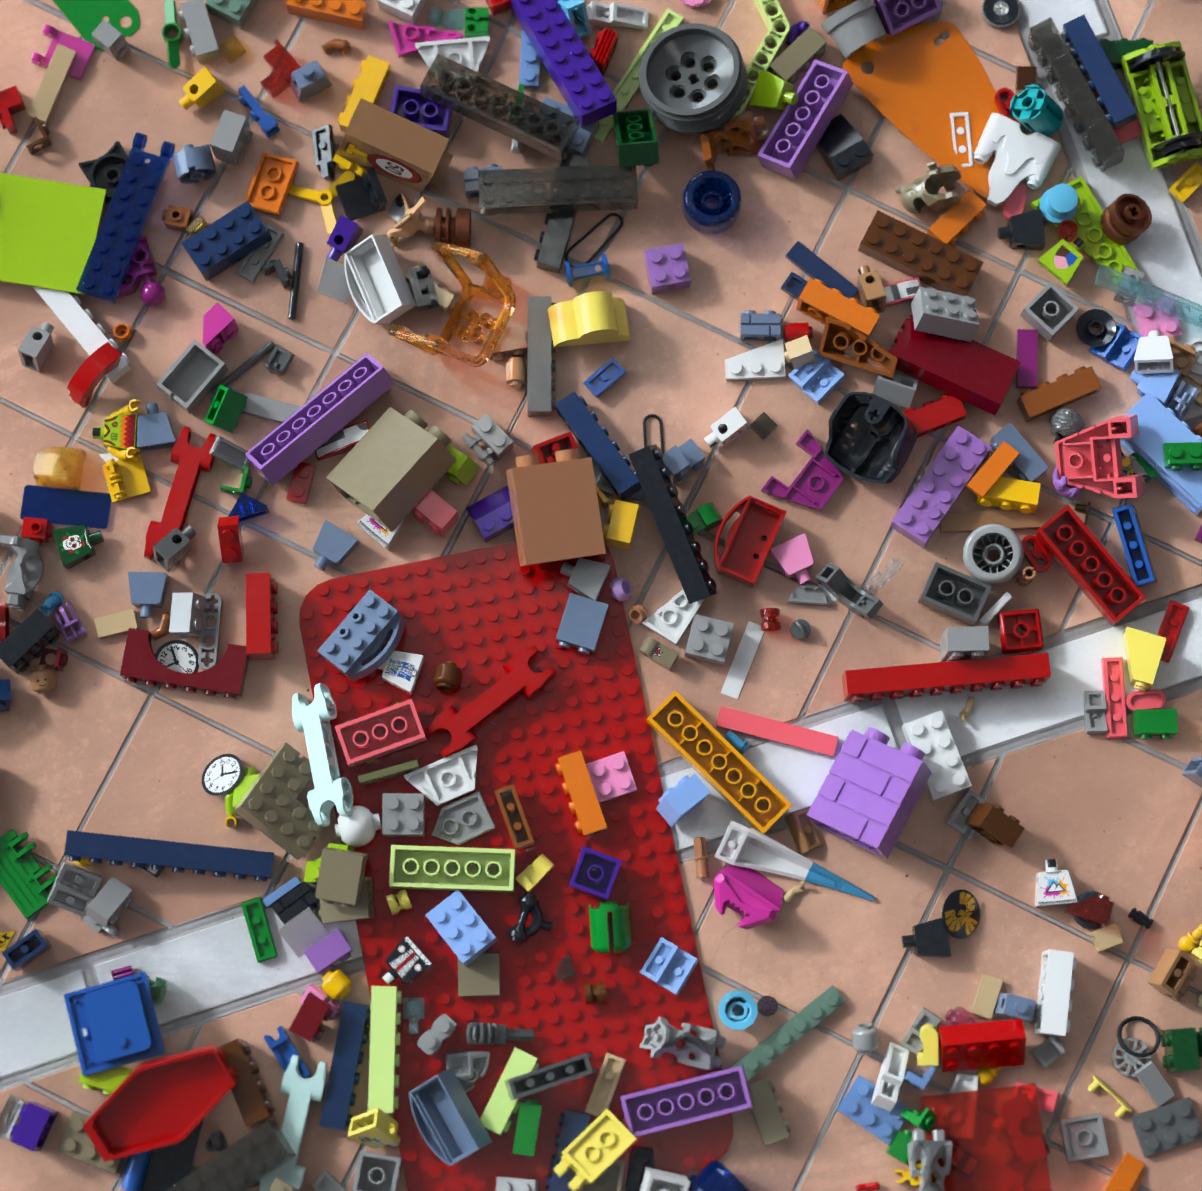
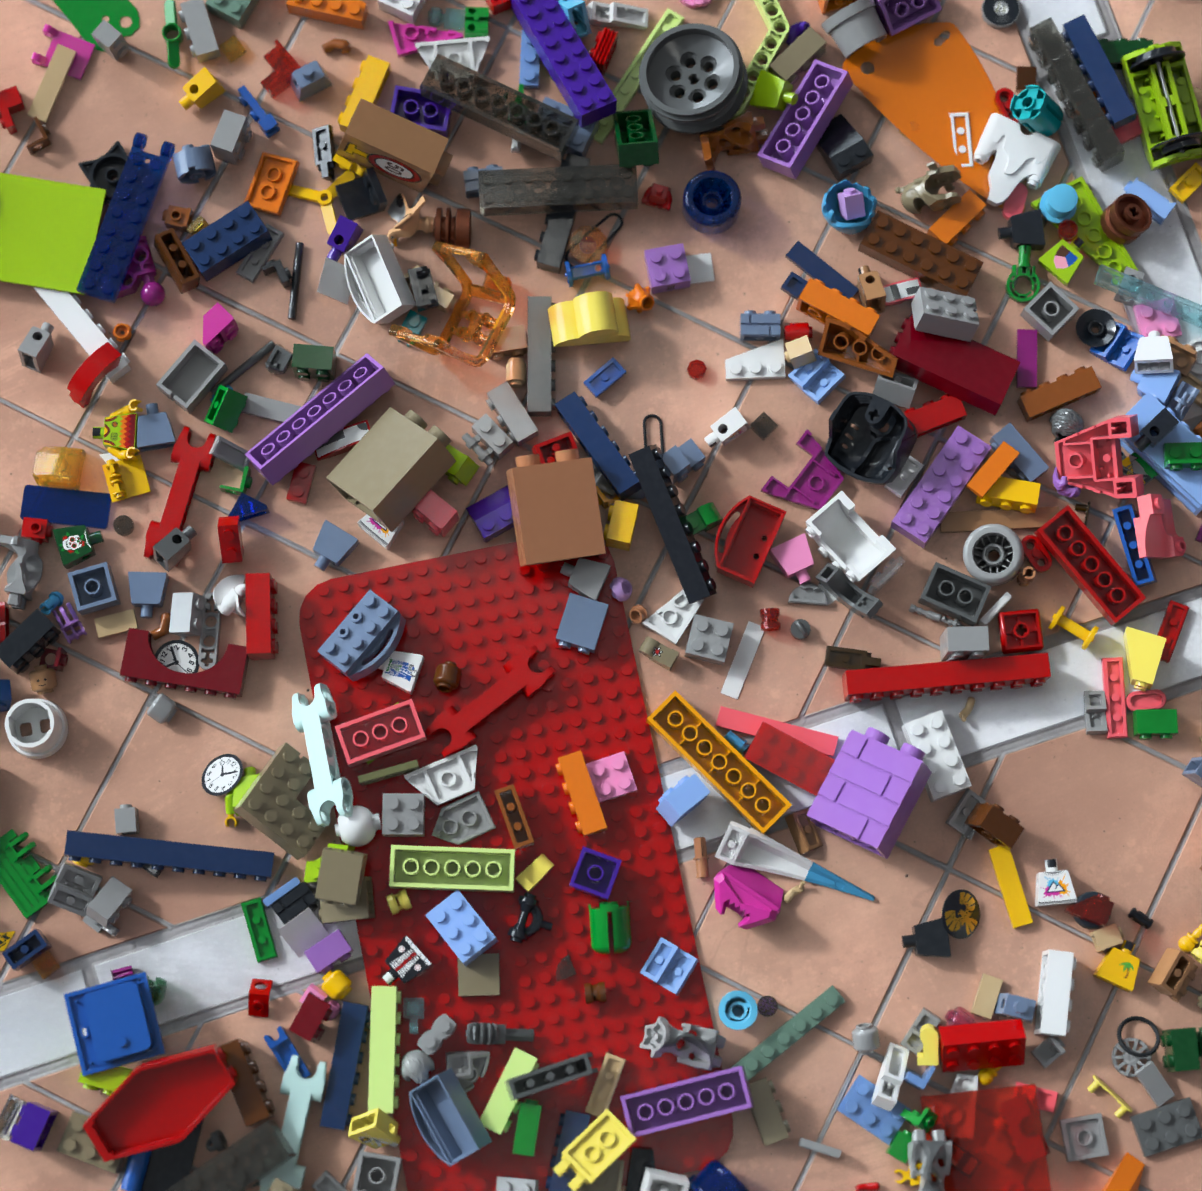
(39, 744): none -> white piece
(46, 965): none -> clear orange plate
(94, 588): none -> sand blue brick
(123, 525): none -> clear smoke tile
(126, 820): none -> light grey brick
(161, 708): none -> light grey head
(177, 260): none -> reddish brown brick
(229, 595): none -> white piece
(259, 998): none -> red bracket
(314, 362): none -> dark green brick
(414, 322): none -> teal plate
(416, 1066): none -> light grey hair
(511, 414): none -> light grey brick
(587, 244): none -> clear orange tile
(640, 299): none -> orange rock
(658, 196): none -> red piece
(696, 369): none -> clear red tile
(700, 268): none -> white sticker
(789, 758): none -> red brick
(819, 1148): none -> light grey tile
(831, 211): none -> dark azure piece
(847, 538): none -> white cylinder
(850, 659): none -> dark brown hinge
(851, 204): none -> lavender brick
(905, 478): none -> white plate
(935, 616): none -> light grey piece
(1010, 886): none -> yellow tile
(1023, 264): none -> green pin
(1072, 627): none -> yellow hose
(1119, 967): none -> yellow torso
(1156, 529): none -> coral slope
(1157, 203): none -> light blue window
(1162, 424): none -> black torso

